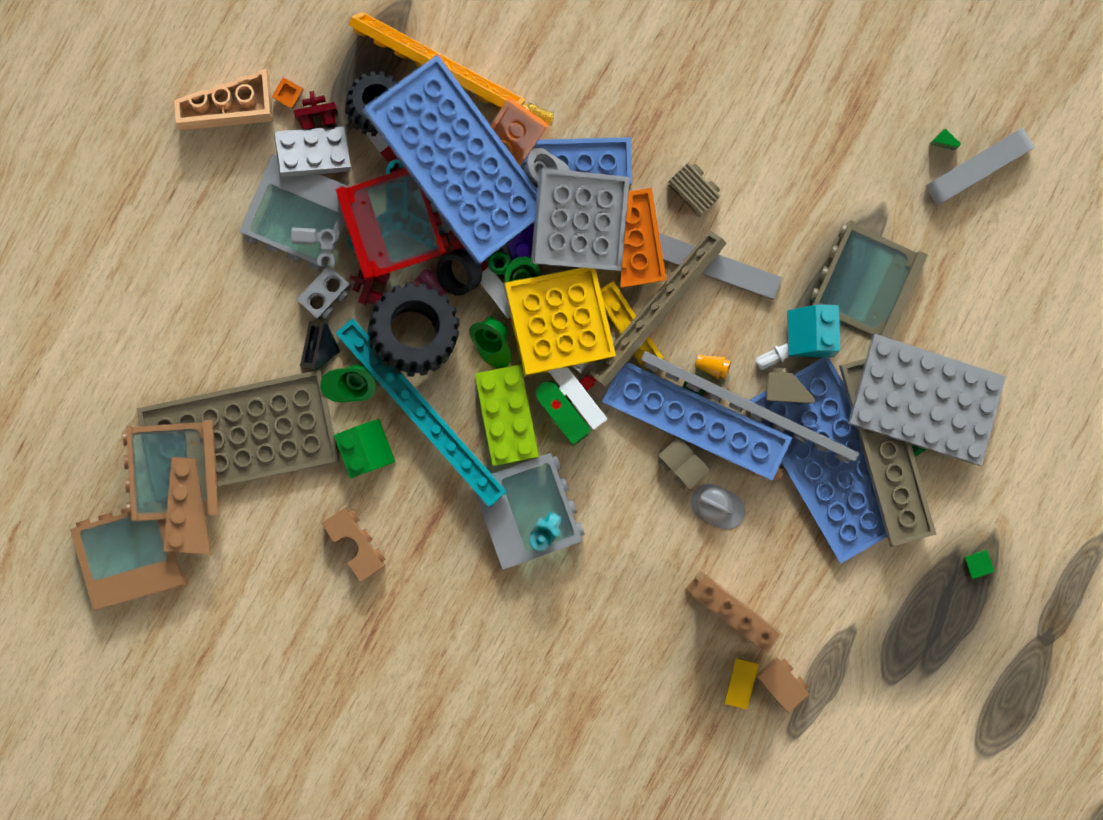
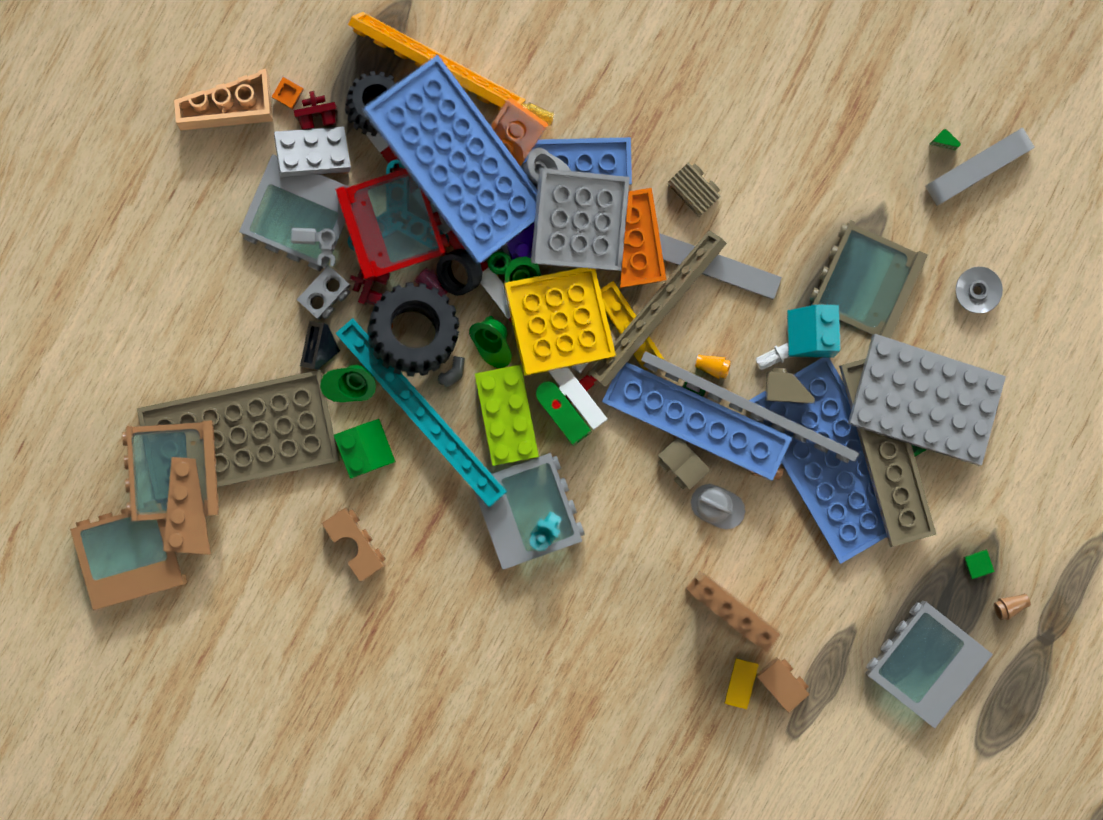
(454, 374): none -> dark grey arm
(928, 663): none -> panel
(990, 287): none -> light grey dish
(1011, 606): none -> medium nougat cone

